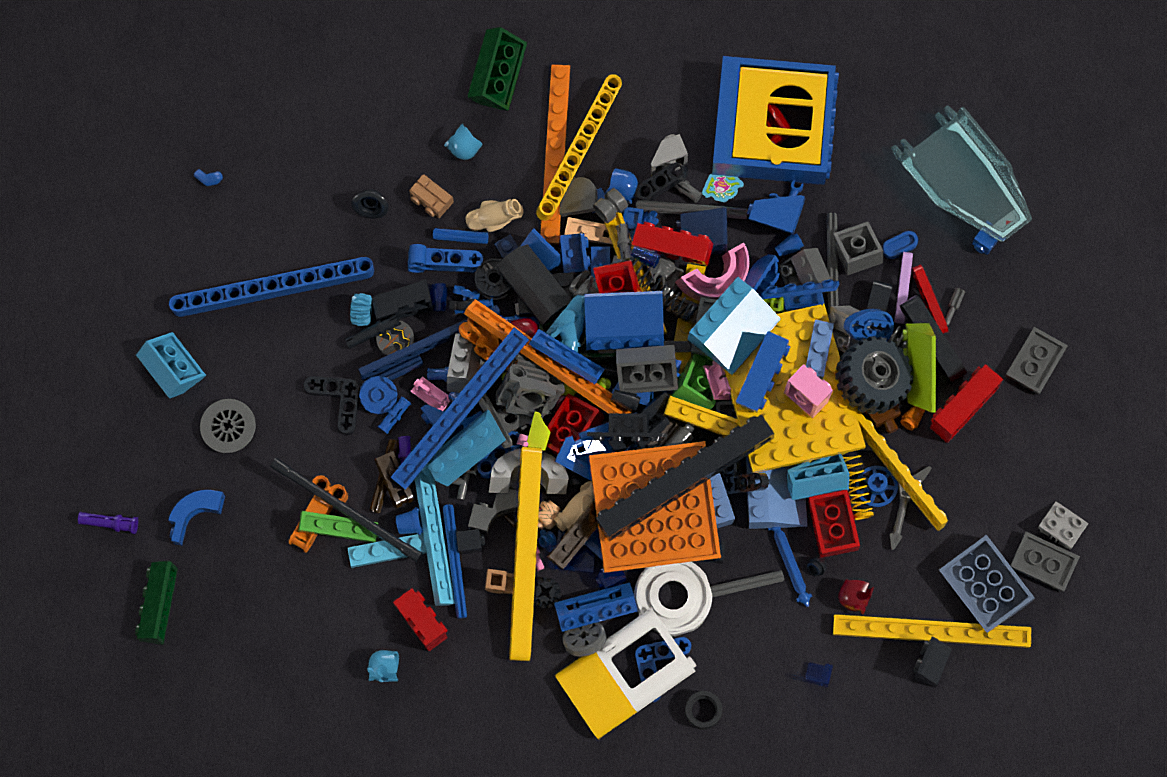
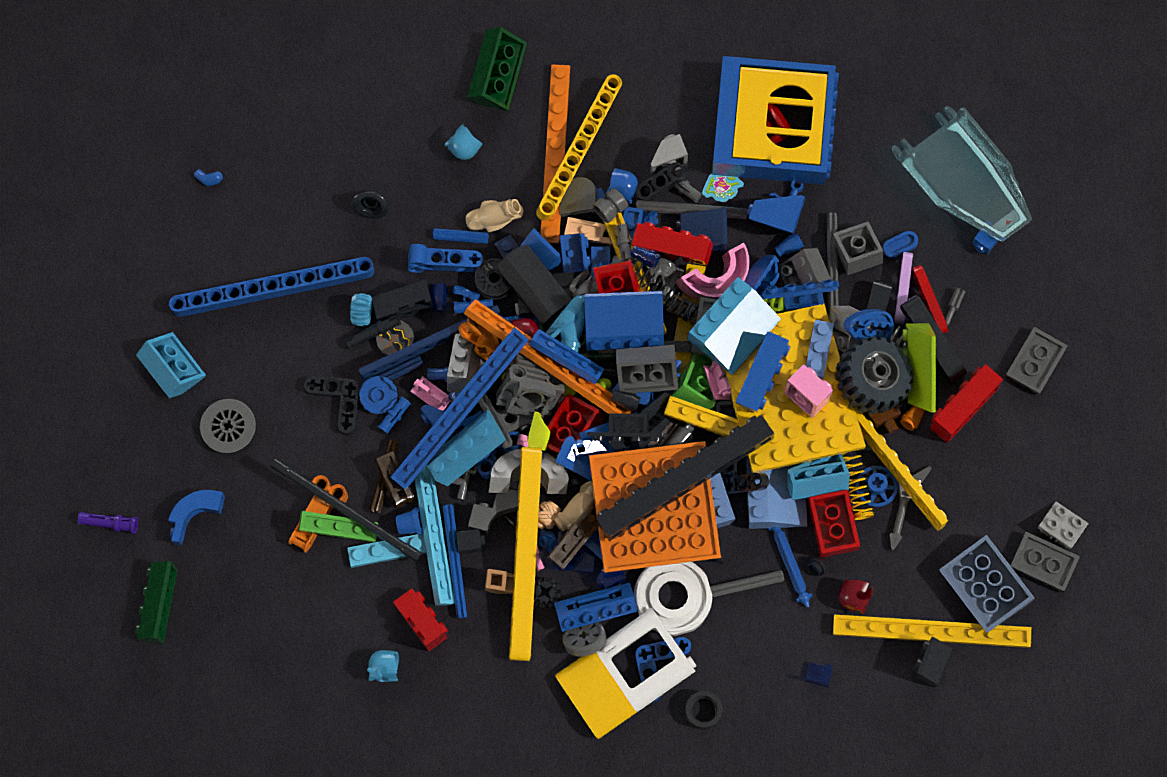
(404, 448): dark purple pin -> none
(430, 196): medium nougat brick -> none
(455, 305): black plate -> none

